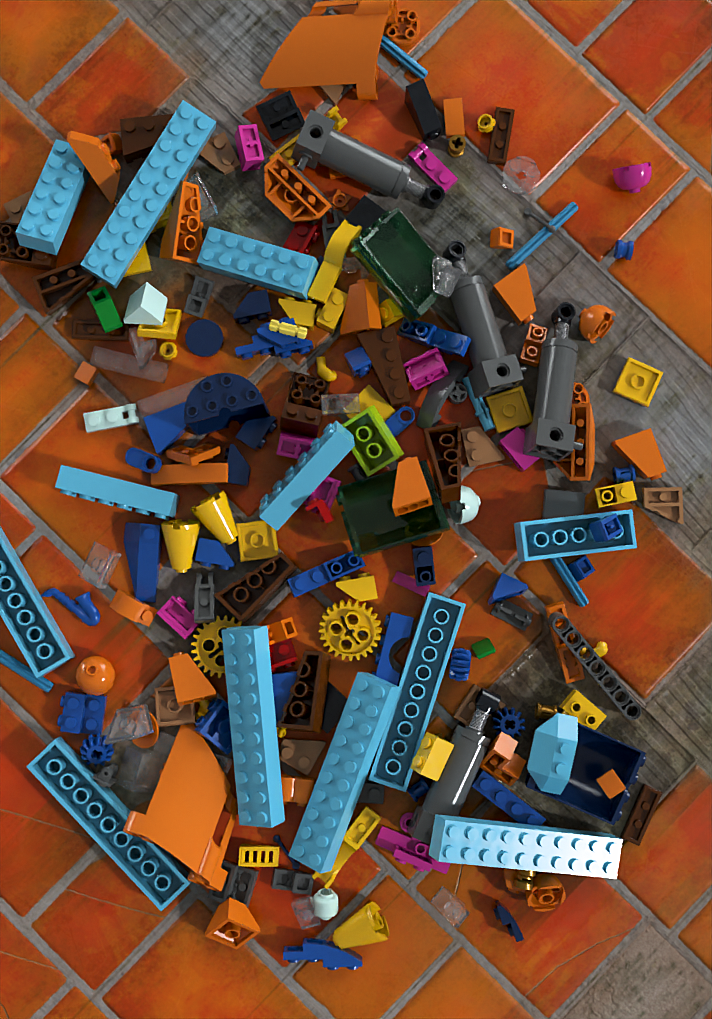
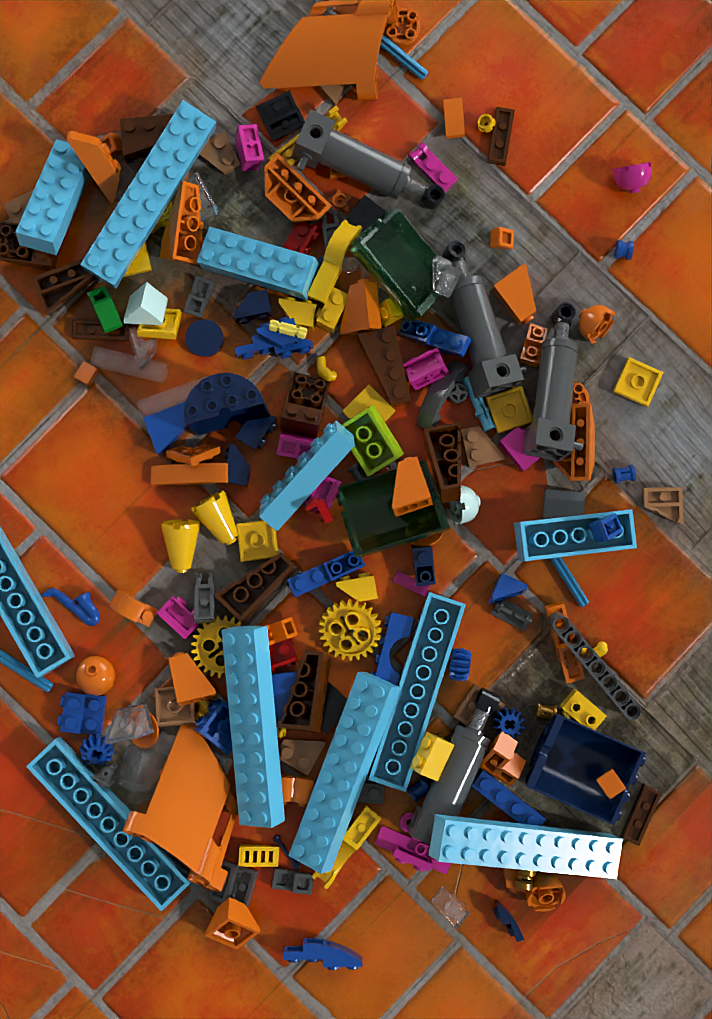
(99, 565): clear slope -> none
(110, 418): light aqua plate -> none
(113, 490): medium azure brick -> none
(140, 459): blue piece -> none
(143, 554): blue wedge -> none
(163, 350): yellow plate -> none
(213, 552): blue slope -> none
(305, 911): clear slope -> none
(326, 903): light aqua head -> none
(340, 404): clear slope -> none
(358, 362): blue slope -> none
(362, 928): yellow cone -> none
(396, 424): blue piece -> none
(422, 110): black slope -> none
(456, 152): pearl gold bush -> none
(483, 648): green slope -> none
(522, 186): clear plate -> none
(528, 212): dark grey hinge -> none
(541, 236): dark azure axle -> none
(553, 752): medium azure wedge -> none
(581, 568): blue slope -> none
(615, 494): yellow slope -> none
(642, 453): orange slope -> none

